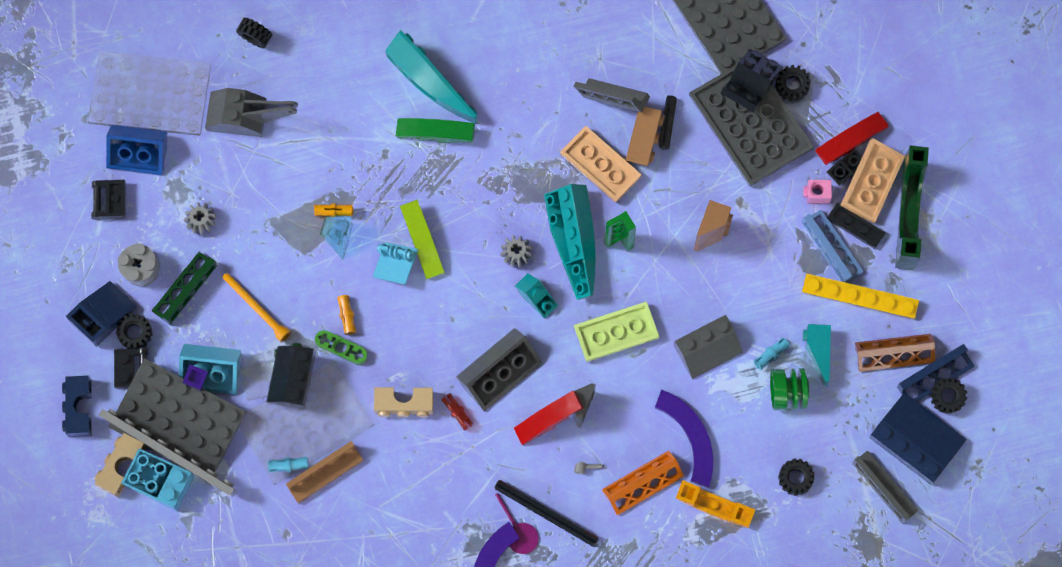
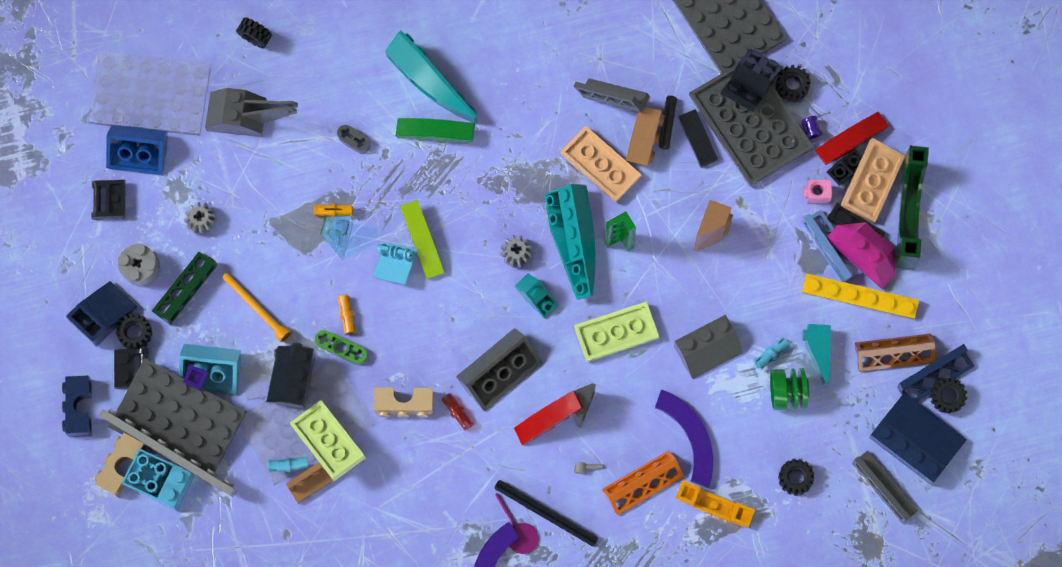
(327, 440): none -> yellowish green plate
(356, 135): none -> dark grey beam
(697, 138): none -> black tile
(812, 128): none -> dark purple bush
(866, 251): none -> dark pink wedge

